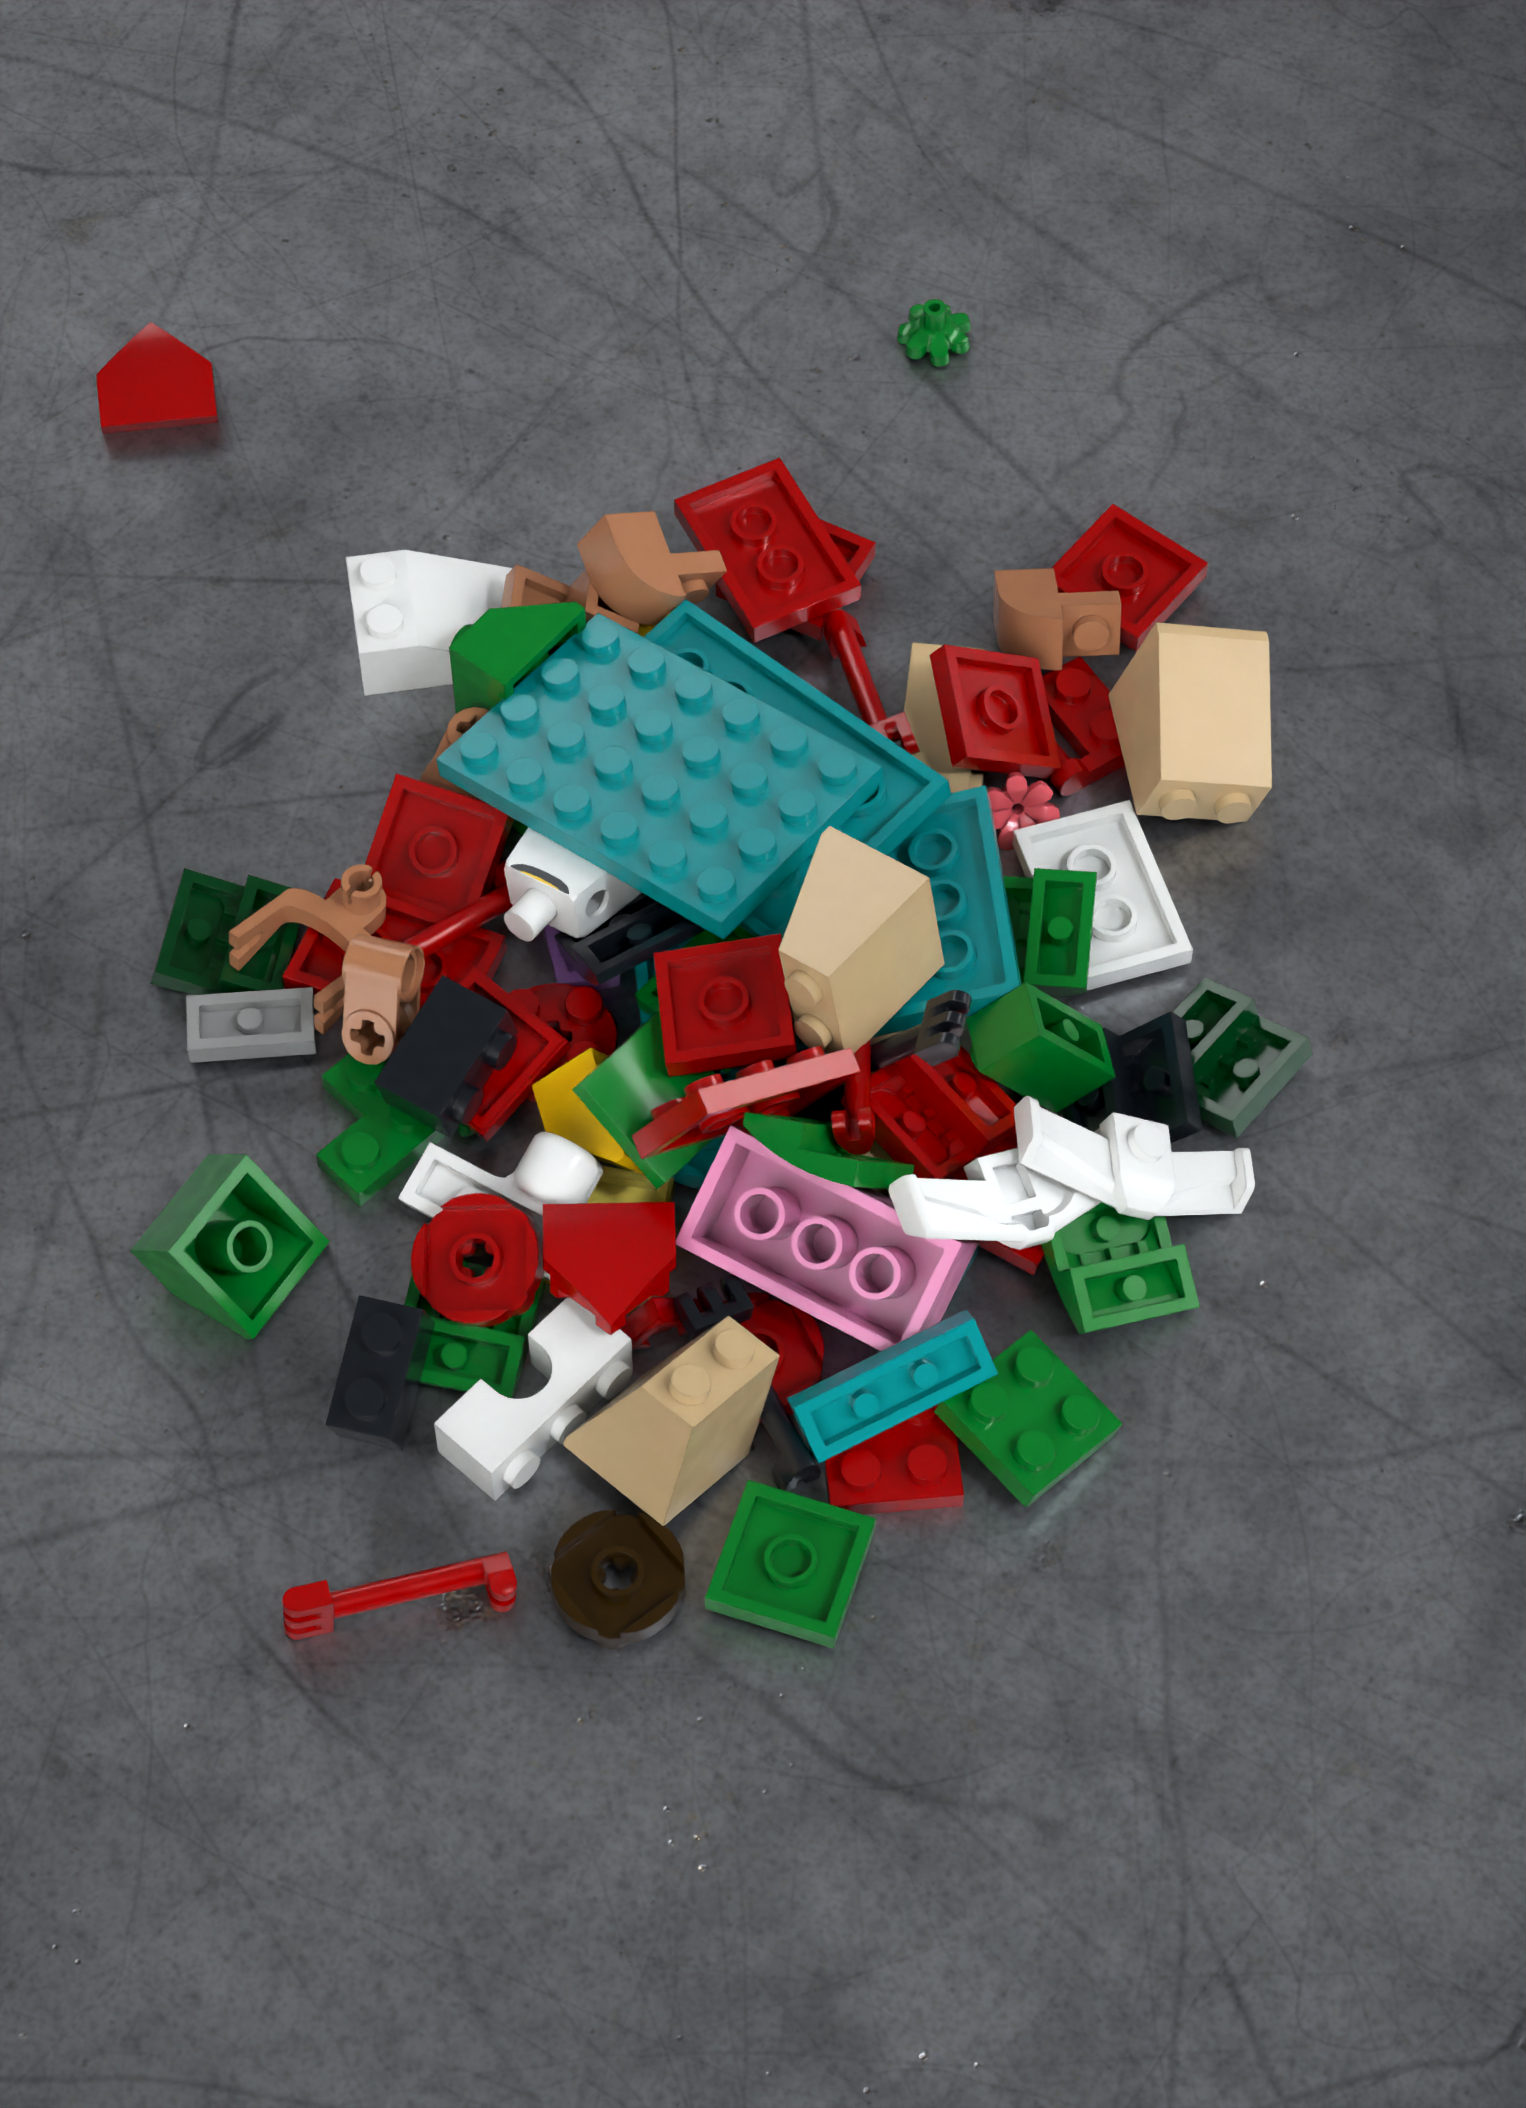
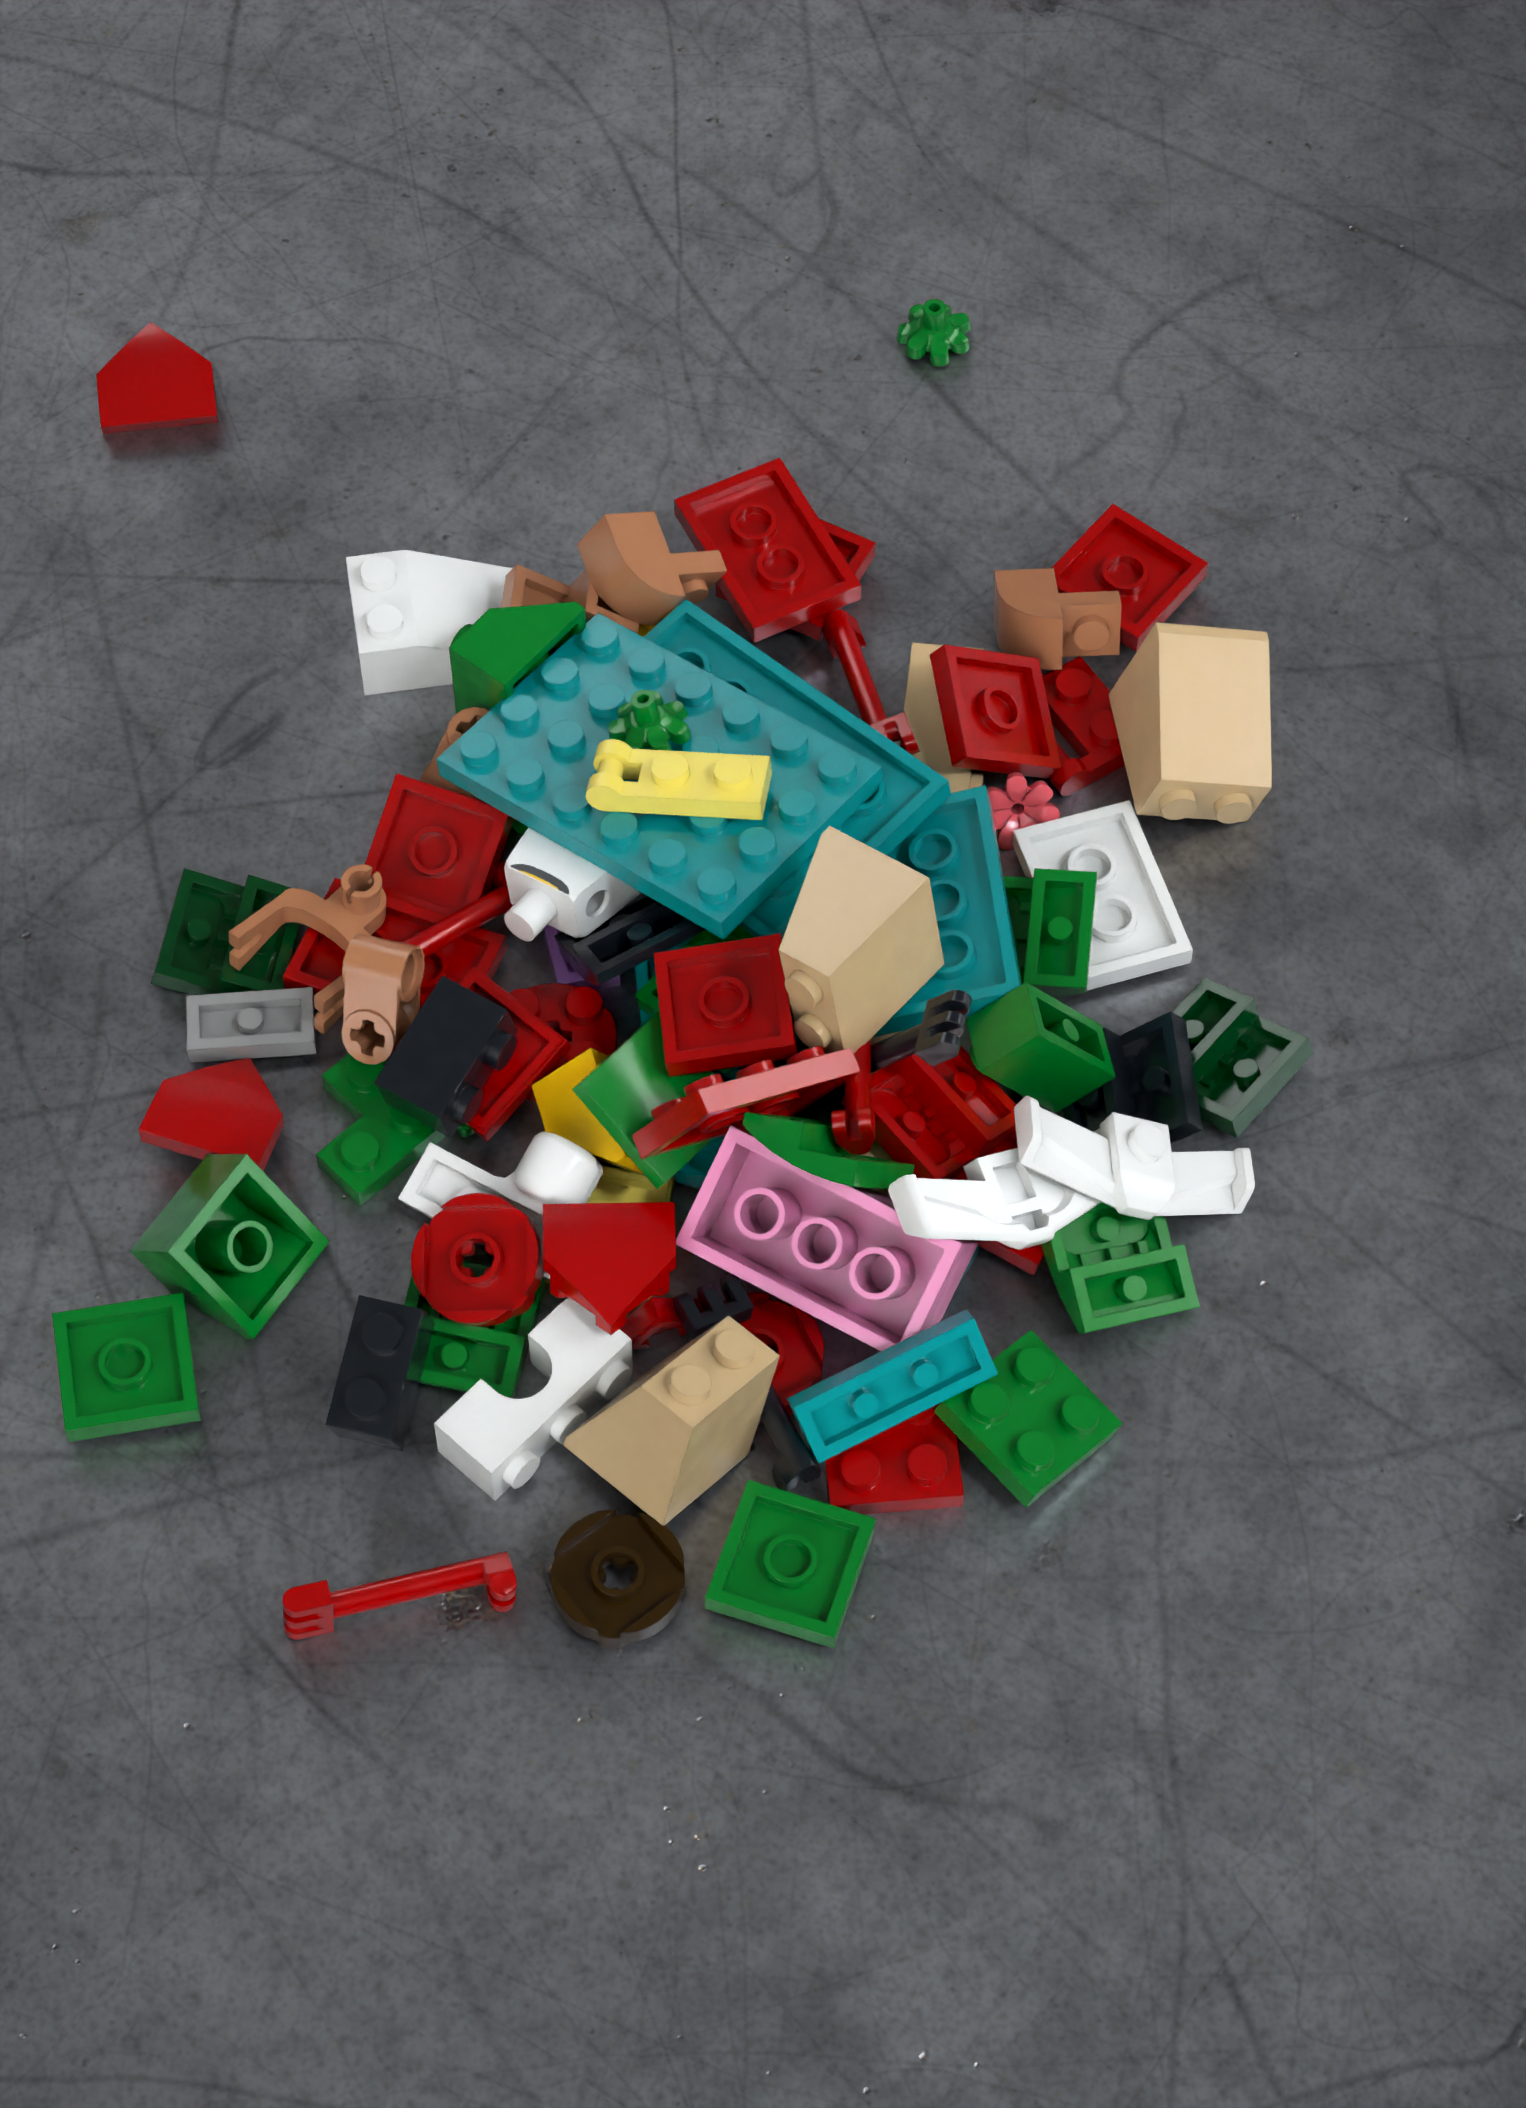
(125, 1367): none -> green plate
(215, 1113): none -> red slope
(650, 722): none -> green plant
(678, 782): none -> light yellow plate

